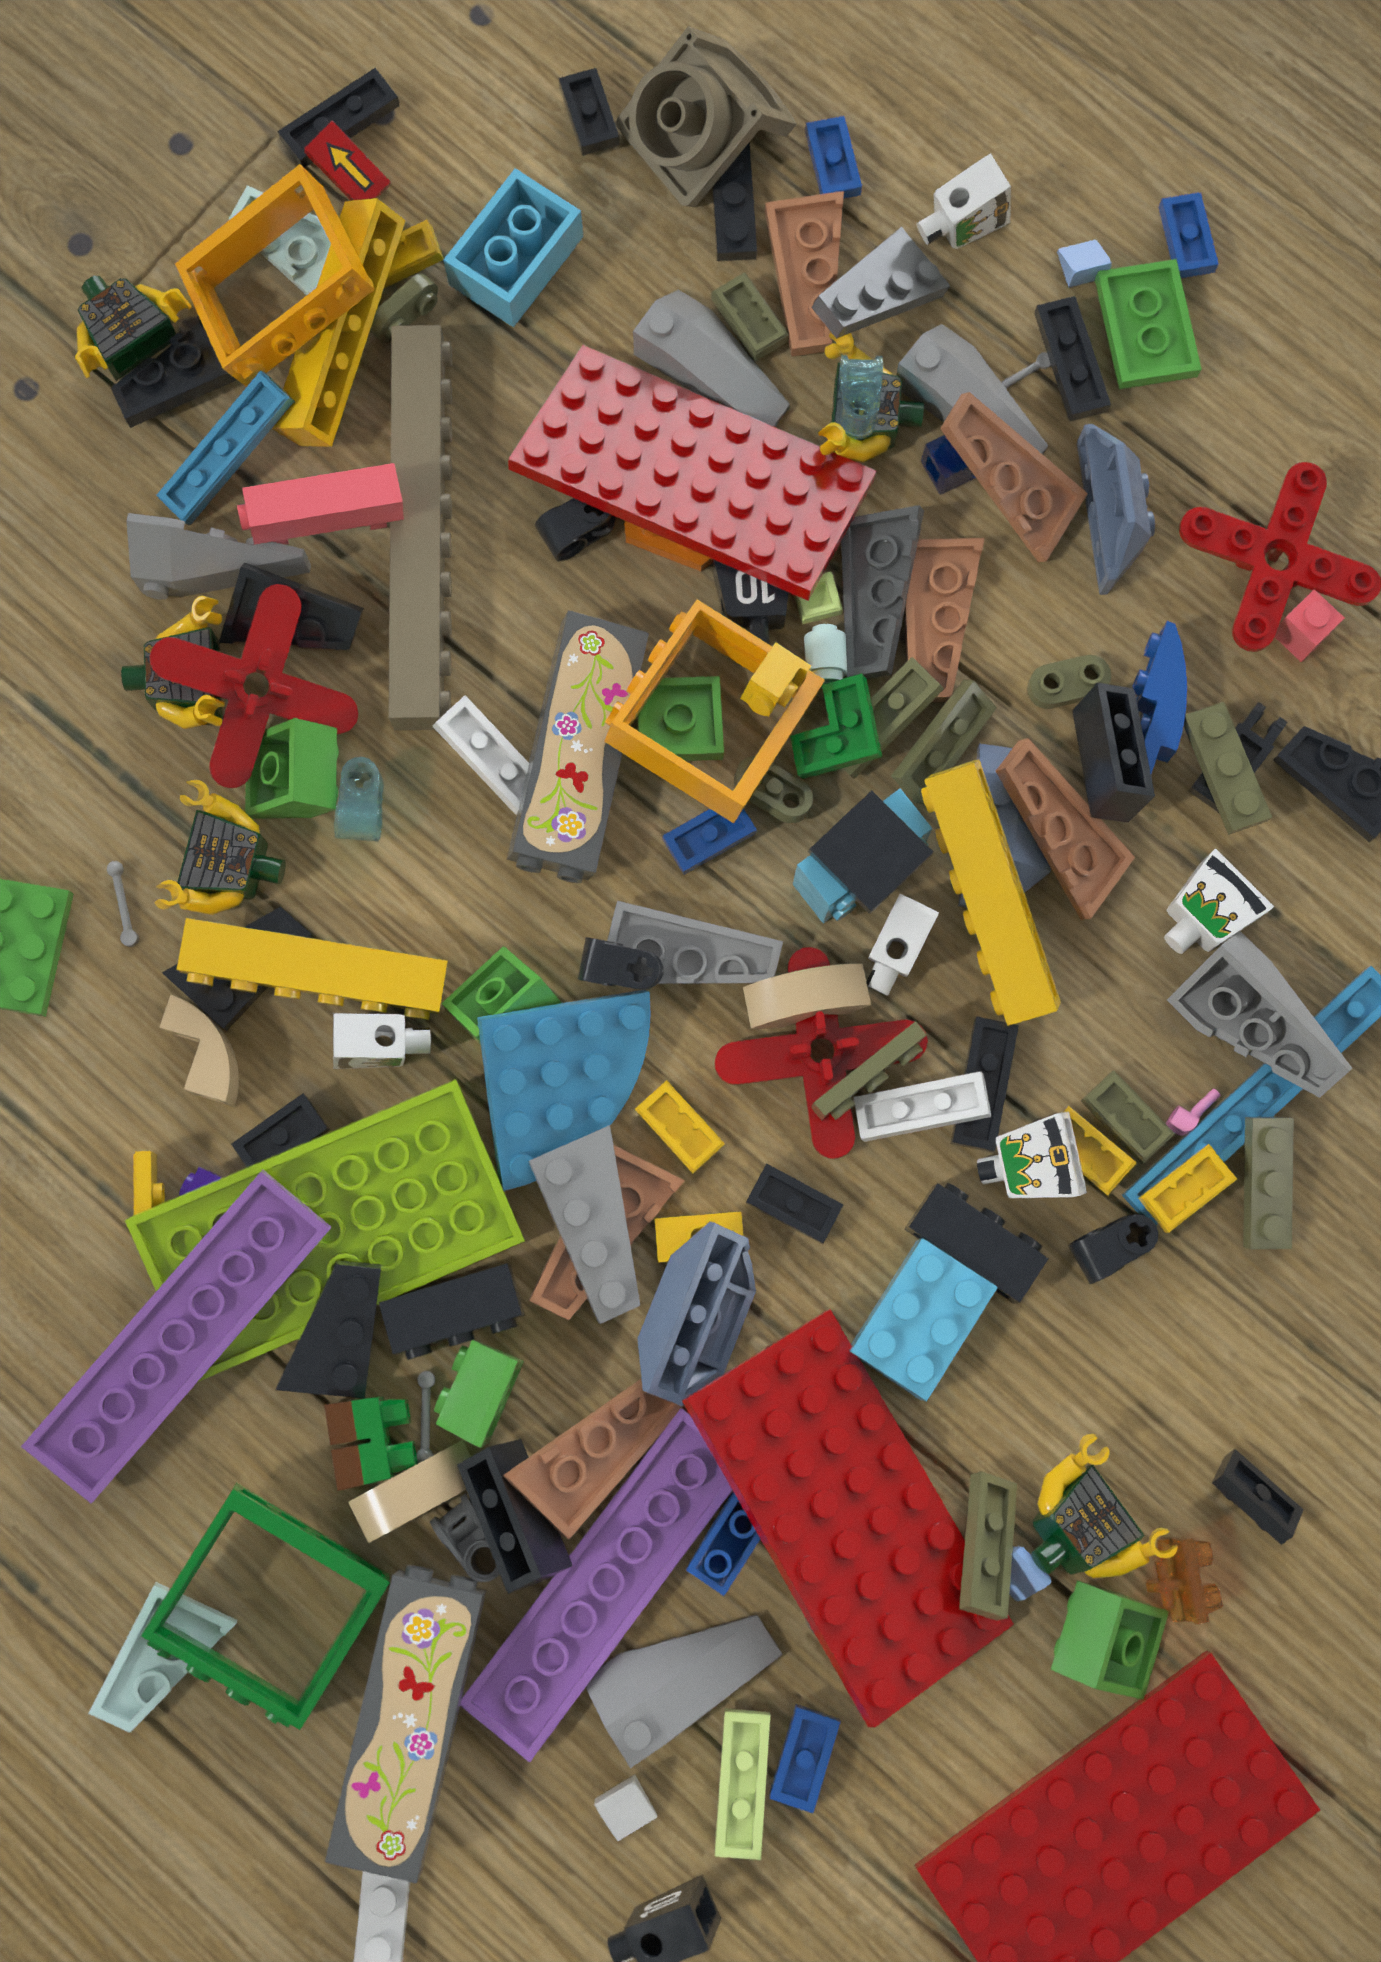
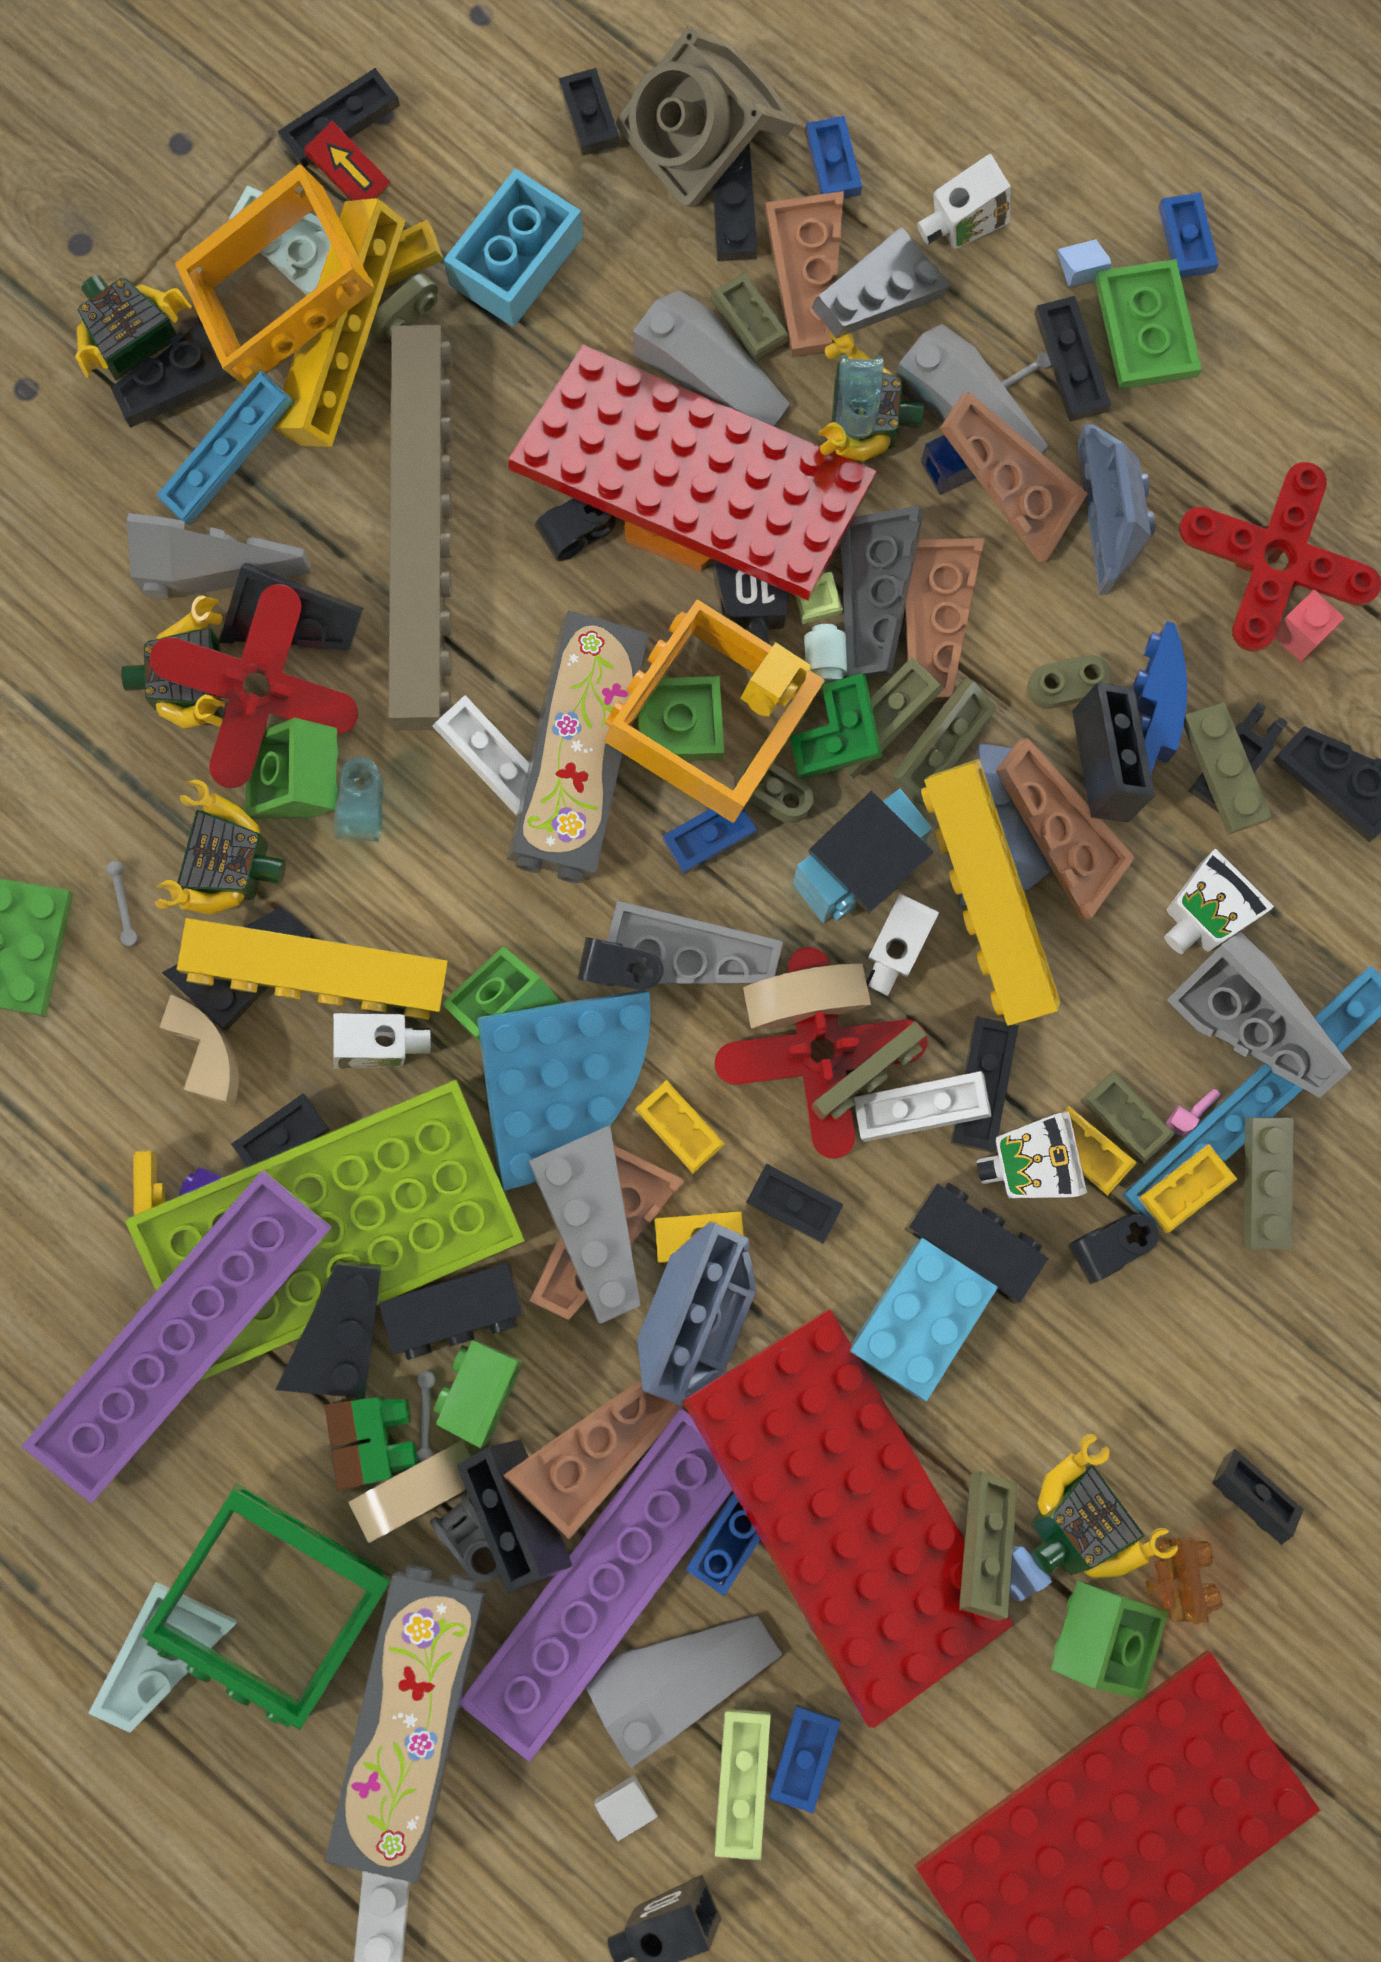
(322, 504): coral brick -> none

